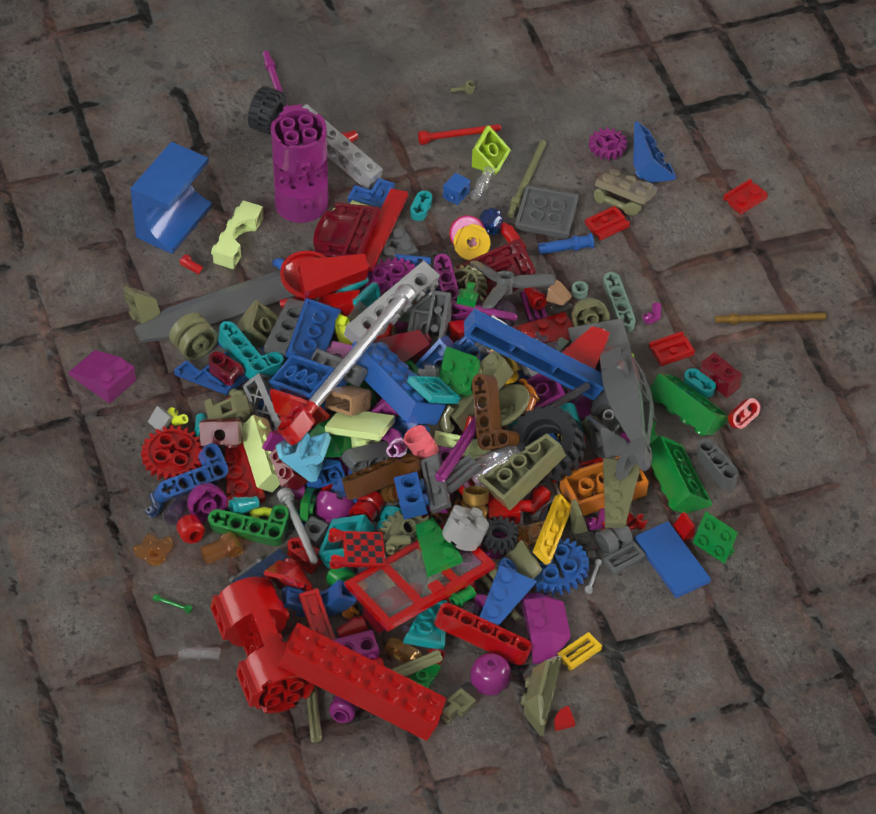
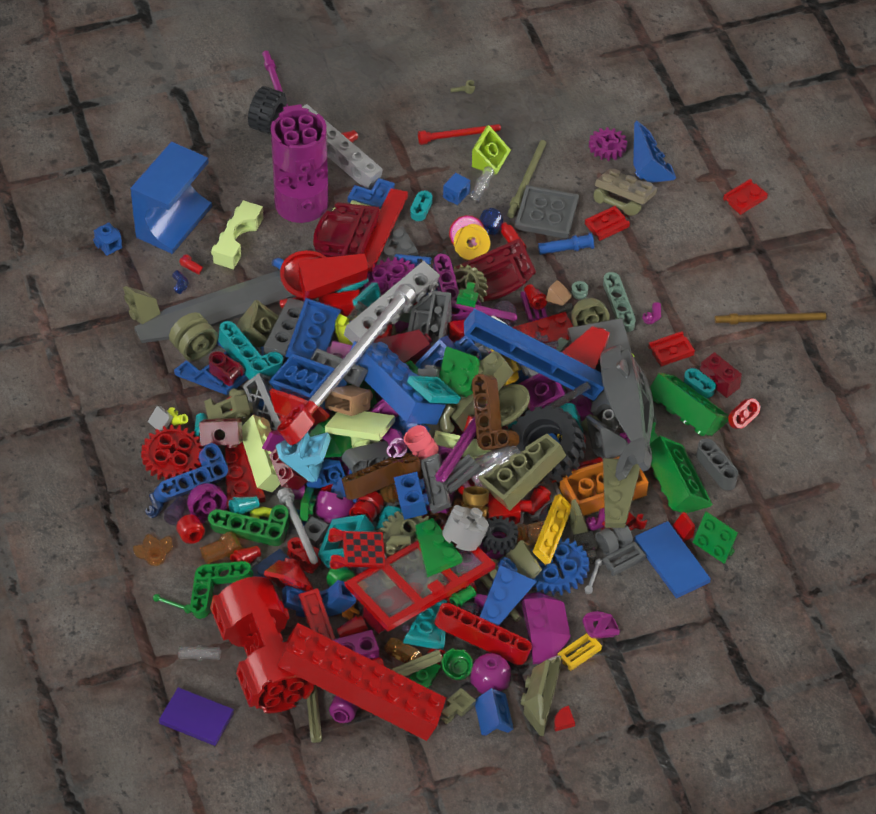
(104, 374): magenta slope -> none
(107, 238): none -> blue brick
(182, 282): none -> clear blue arm
(196, 716): none -> dark purple tile
(209, 581): none -> green beam
(246, 554): none -> red cone
(457, 664): none -> green hair
(493, 712): none -> blue panel
(507, 280): dark grey piece -> none
(533, 395): orange piece -> none
(604, 620): none -> magenta piece

